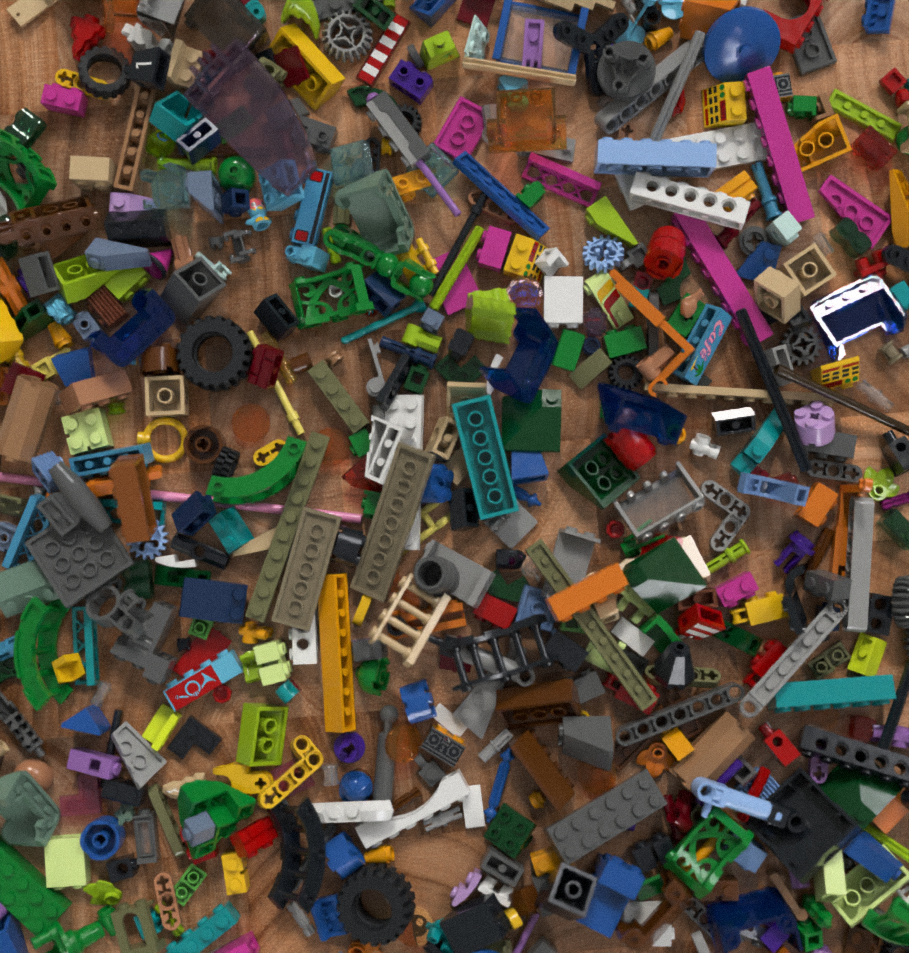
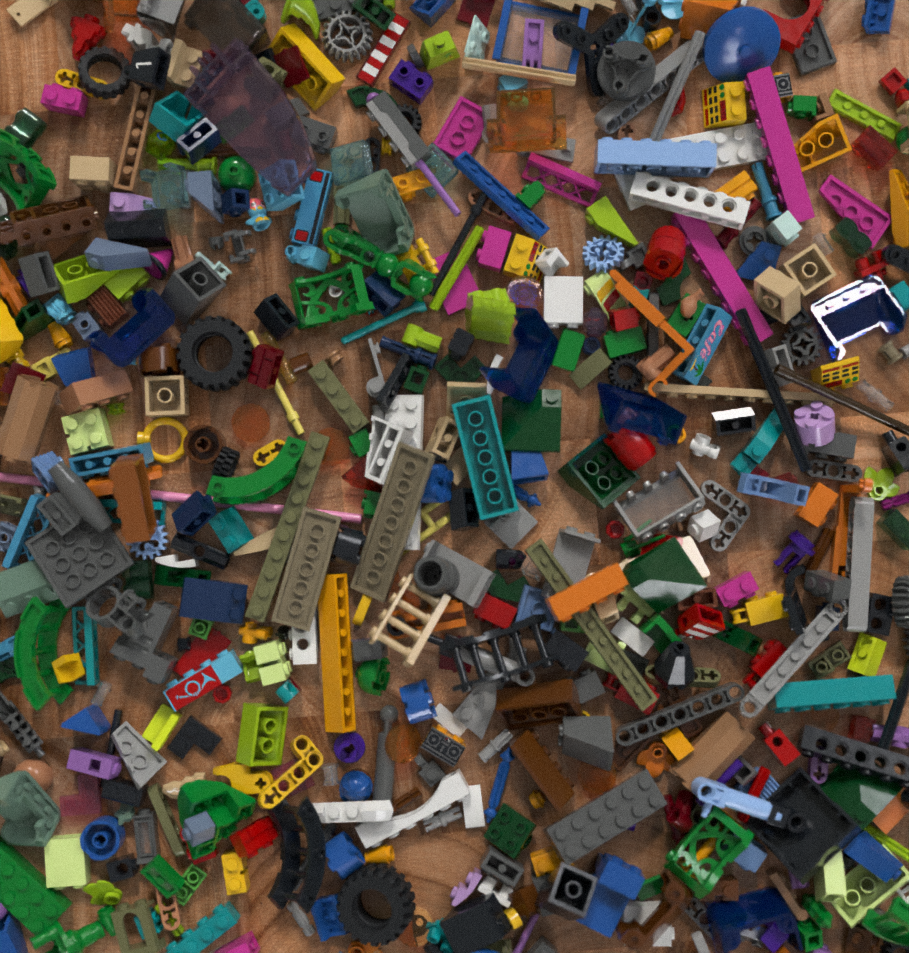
(163, 876): none -> green slope
(282, 632): none -> pearl dark grey piece
(432, 321): sand blue brick -> none
(623, 318): none -> red brick
(651, 851): black piece -> none
(703, 525): none -> white brick
(730, 555): lime pin -> none

